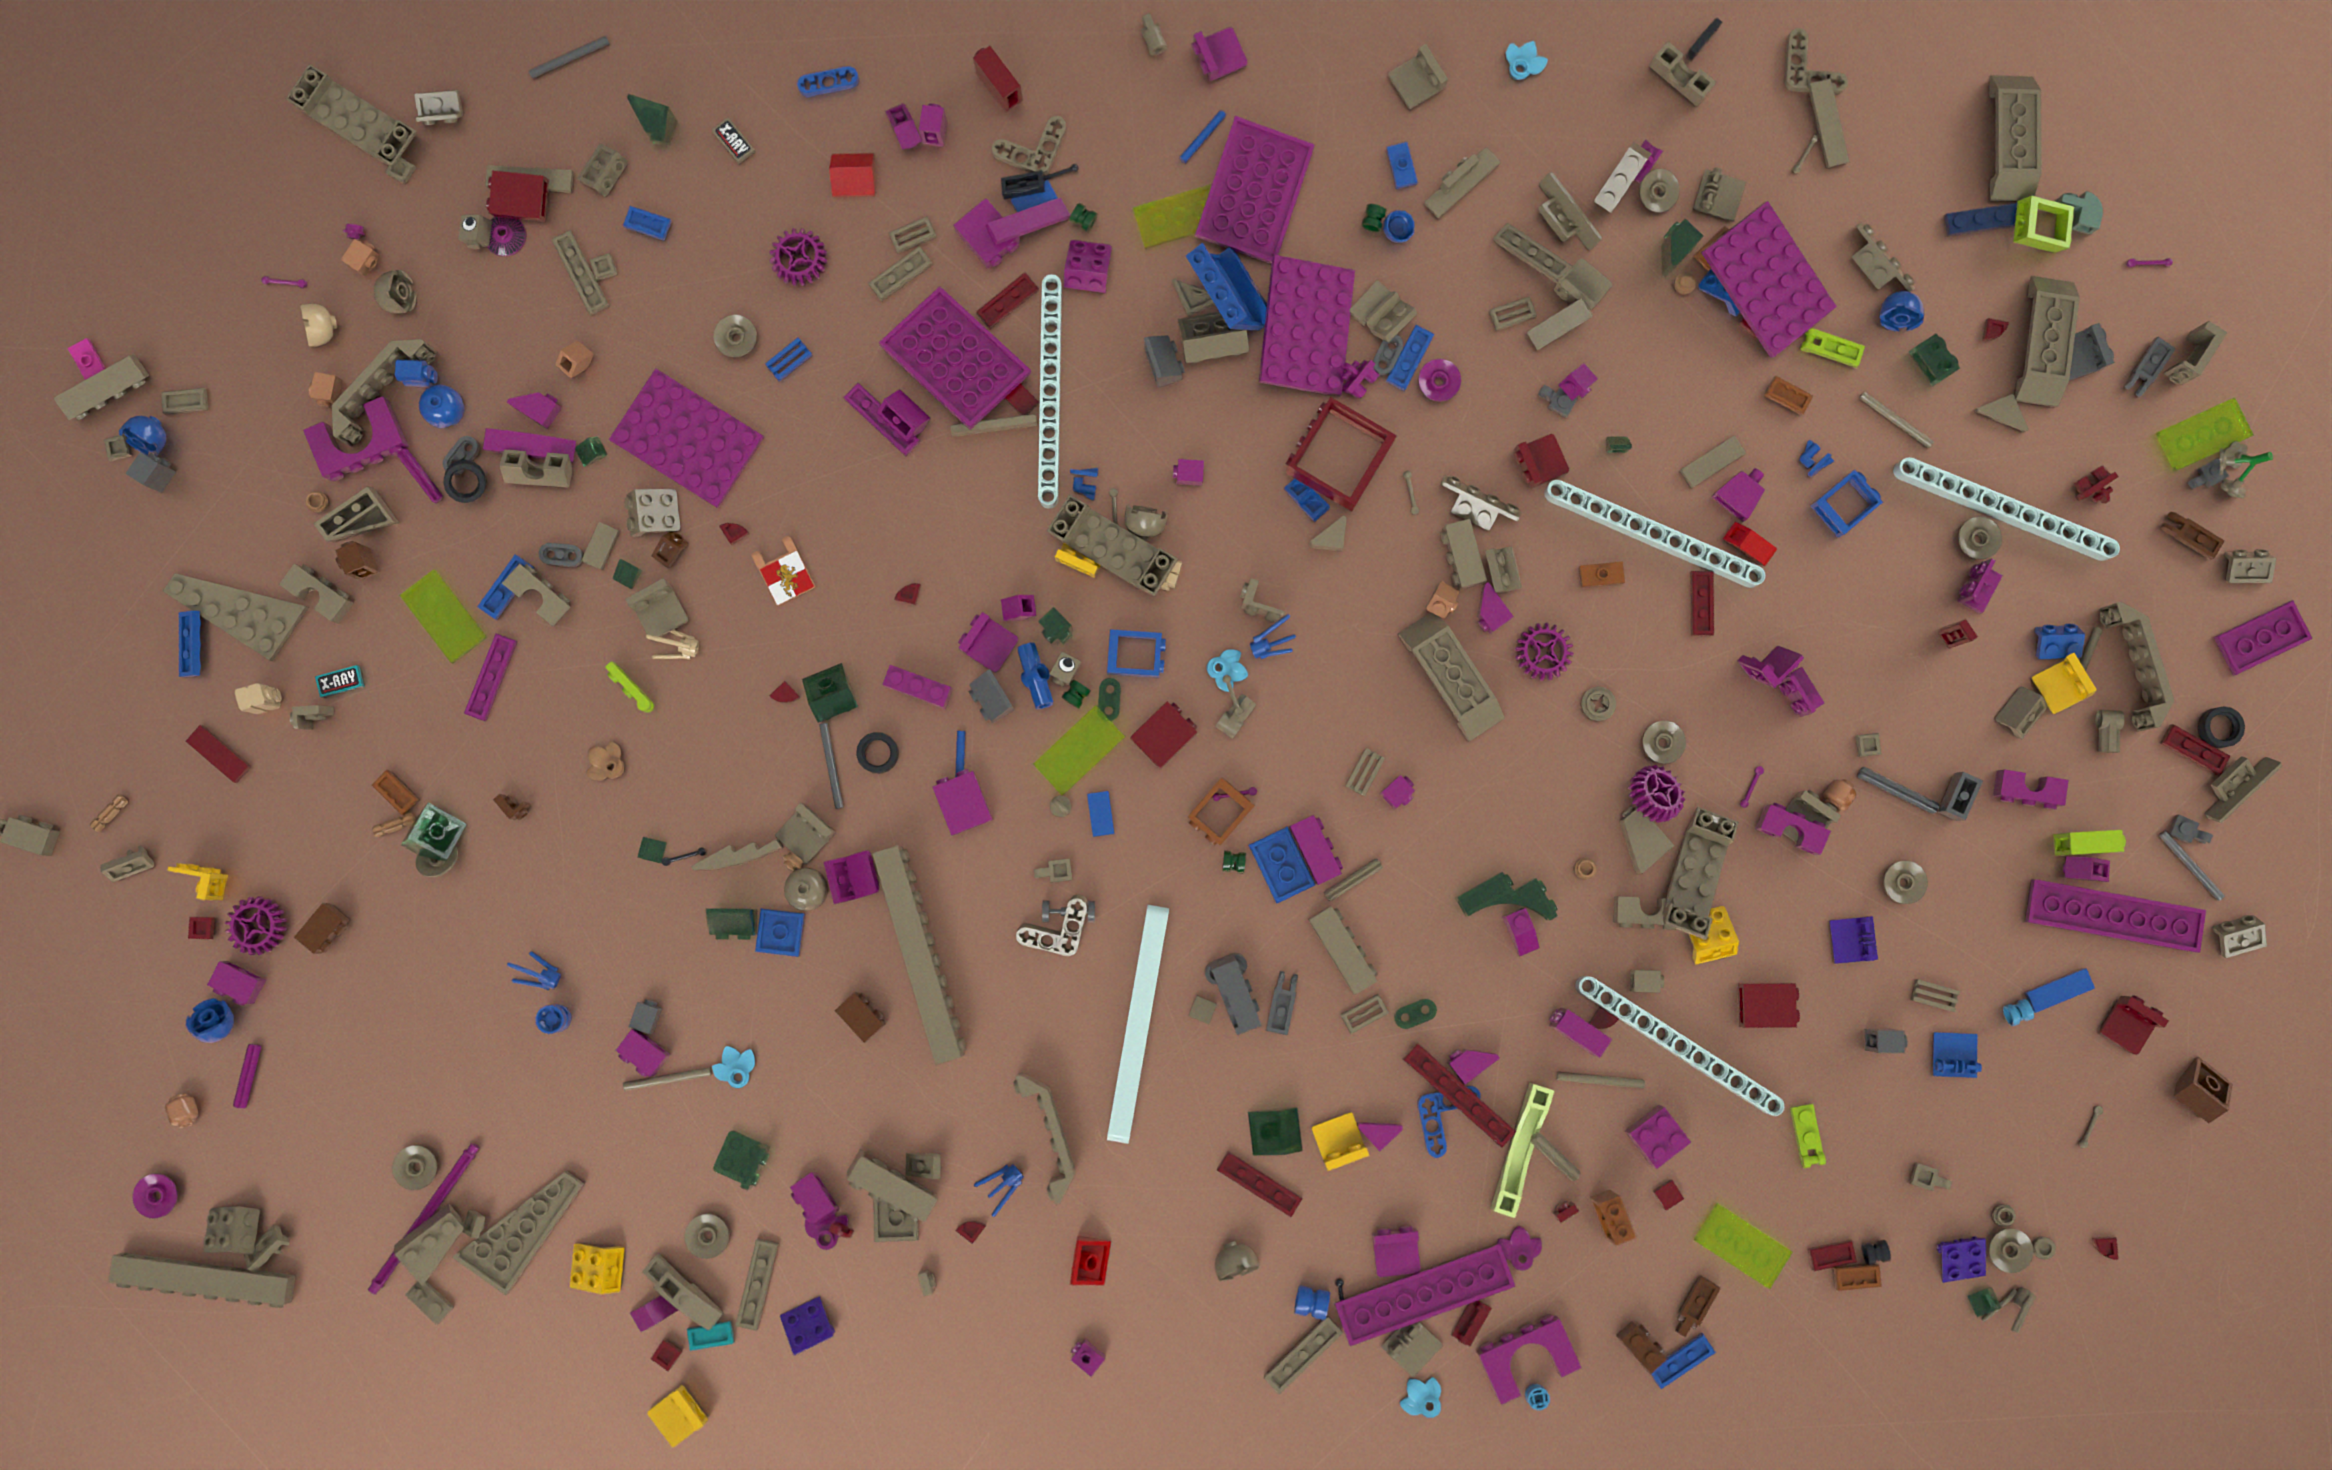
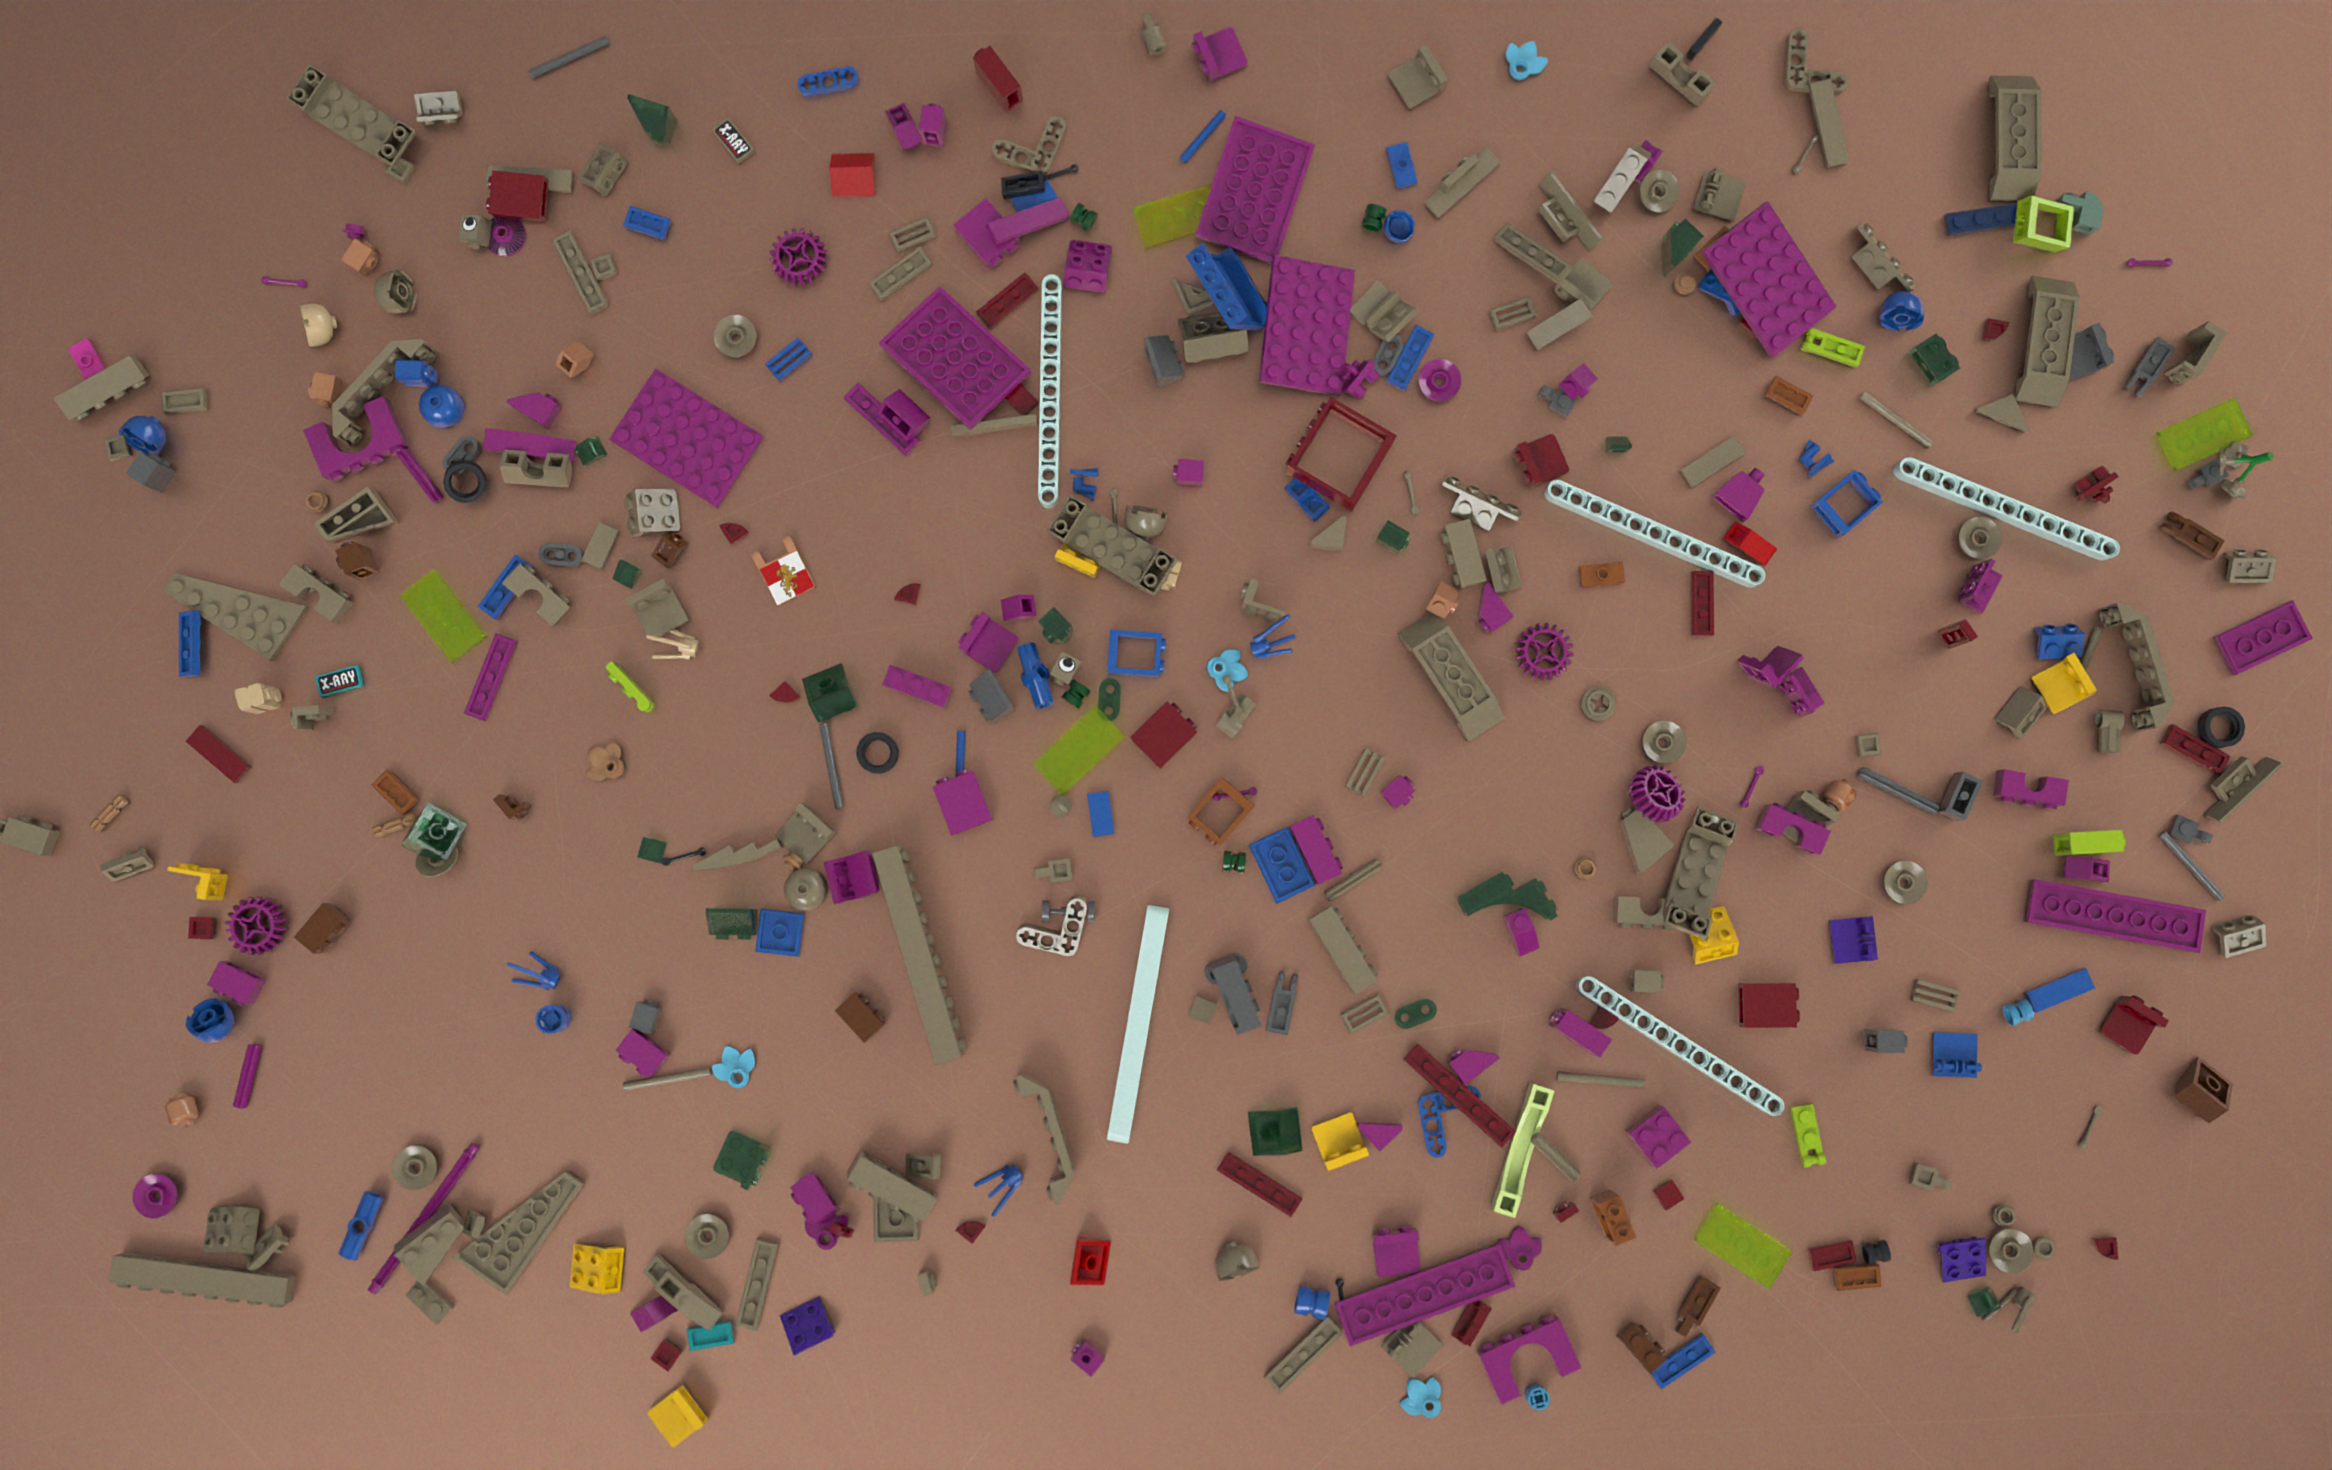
(355, 1238): none -> blue piece
(1393, 537): none -> clear green brick

